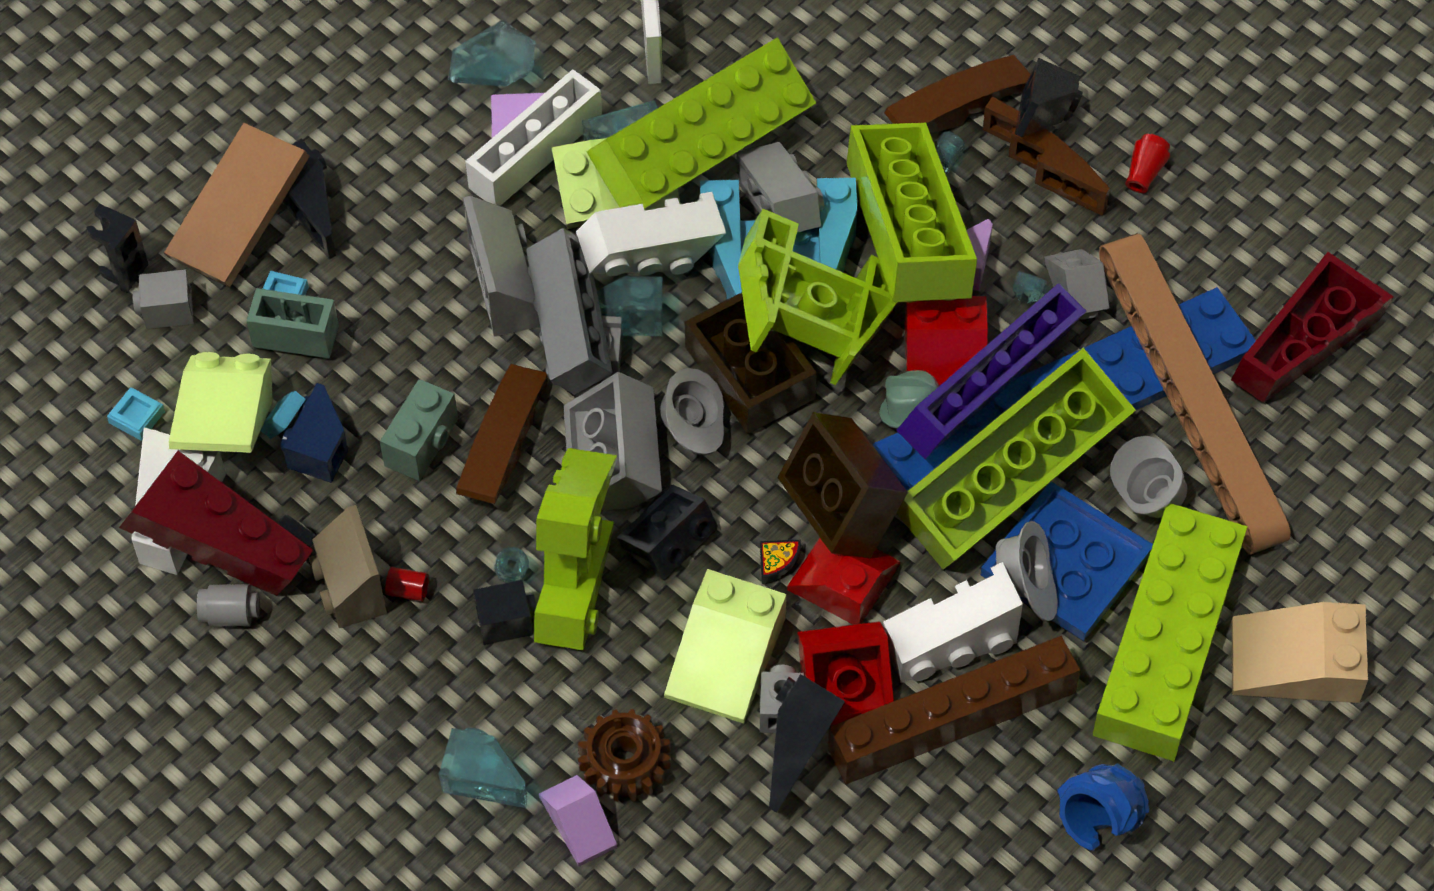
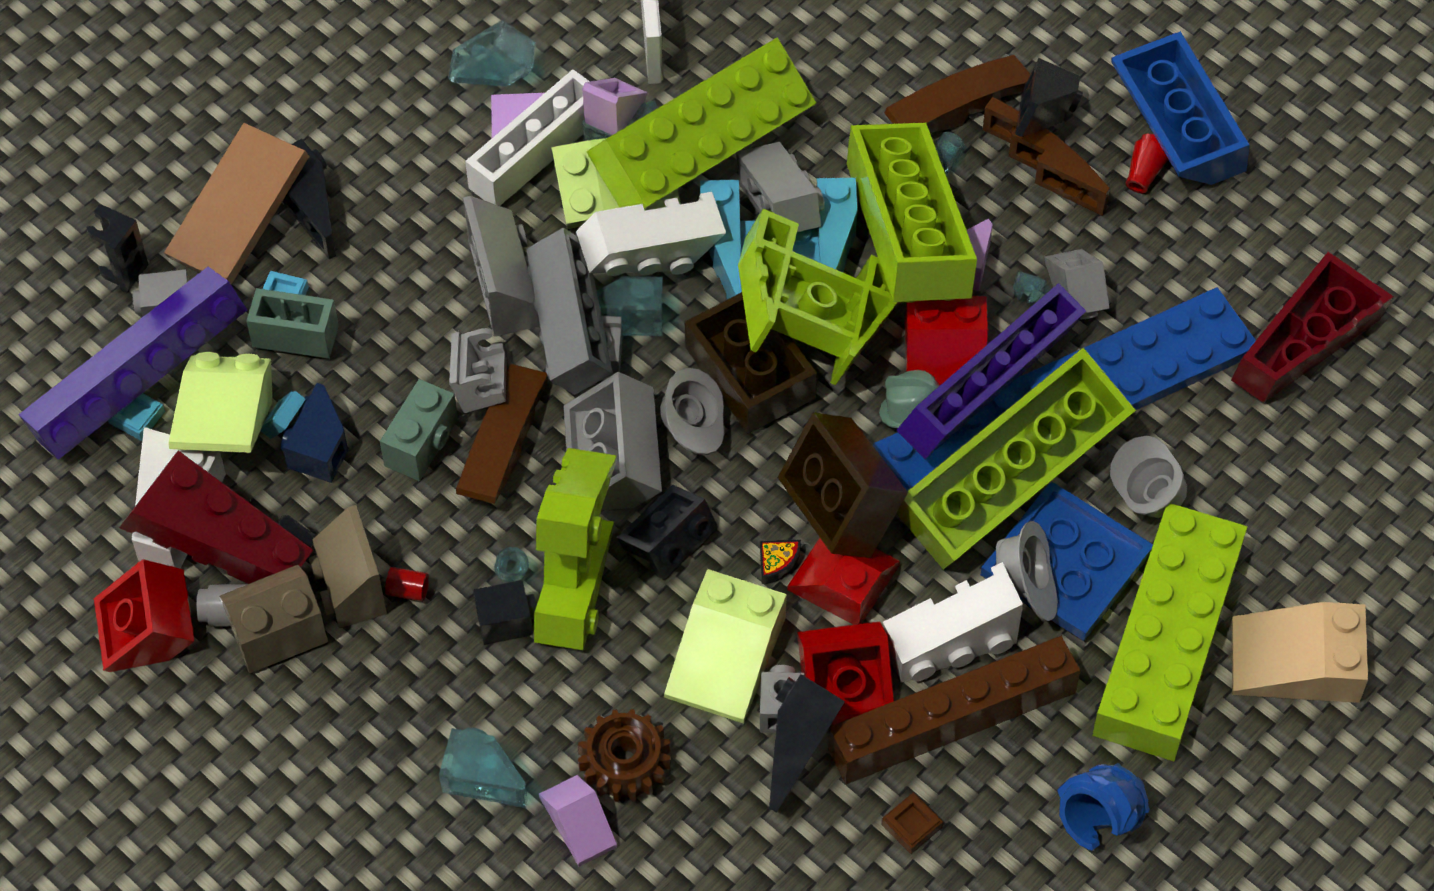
(133, 362): none -> dark purple brick
(143, 617): none -> red slope
(274, 618): none -> dark tan slope
(477, 371): none -> light grey hinge
(611, 104): none -> lavender slope
(912, 823): none -> reddish brown tile
(1184, 110): none -> blue slope
(1194, 393): medium nougat beam -> none

